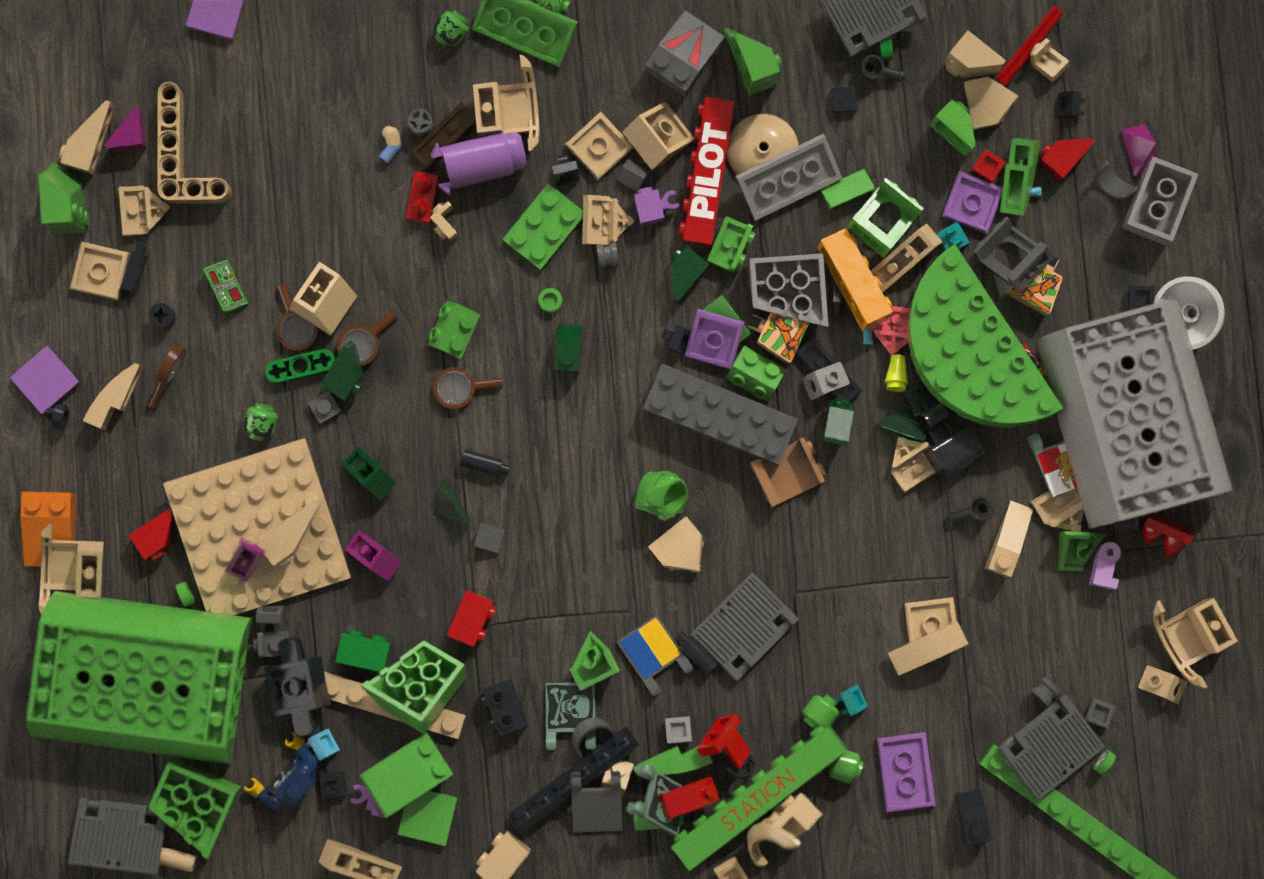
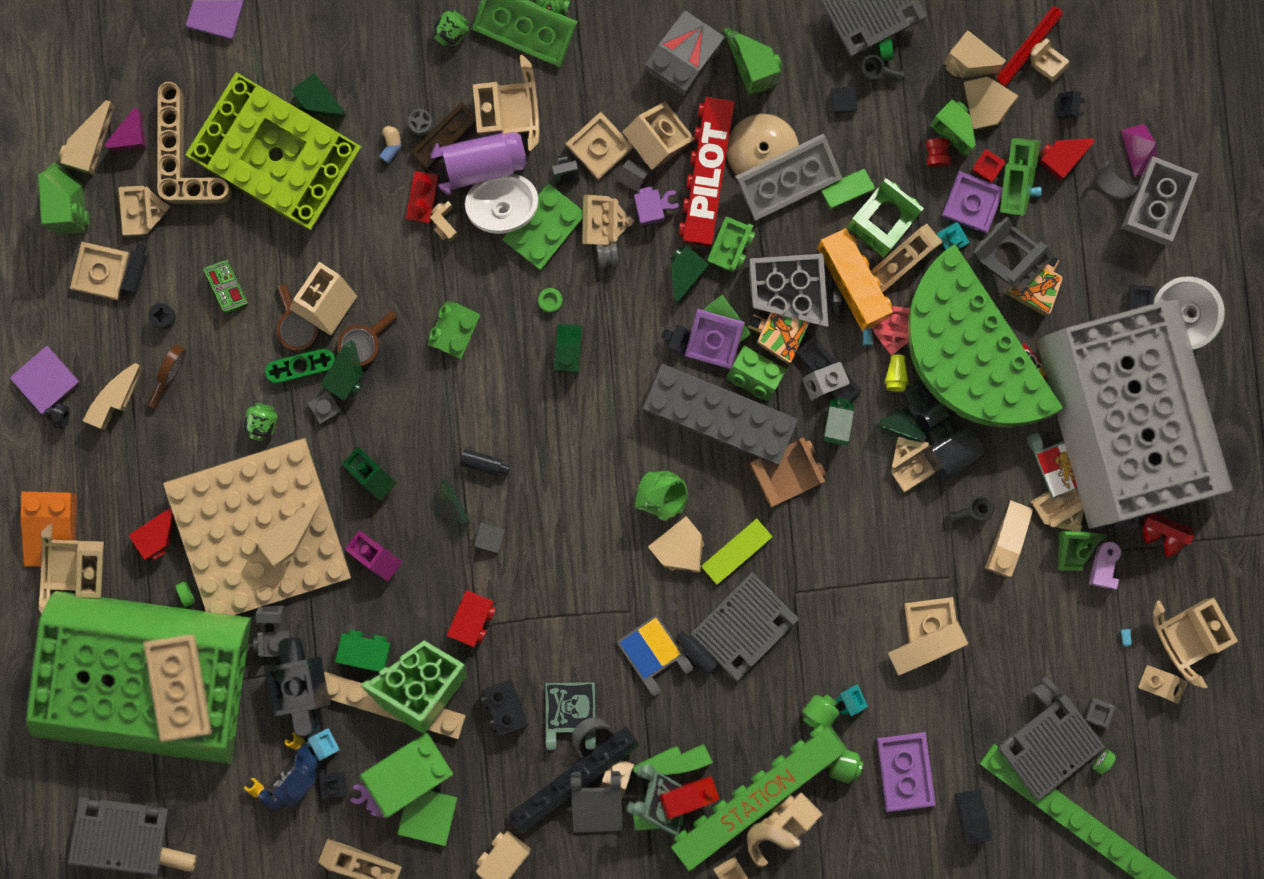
(177, 687): none -> tan tile
(194, 803): bright green wedge -> none
(244, 559): magenta slope -> none
(245, 130): none -> lime slope
(316, 99): none -> dark green slope
(456, 388): piece -> none
(502, 204): none -> white dish
(593, 663): bright green slope -> none
(678, 729): light grey plate -> none
(724, 735): red piece -> none
(736, 551): none -> lime tile
(938, 152): none -> red wheel
(1126, 637): none -> medium azure piece

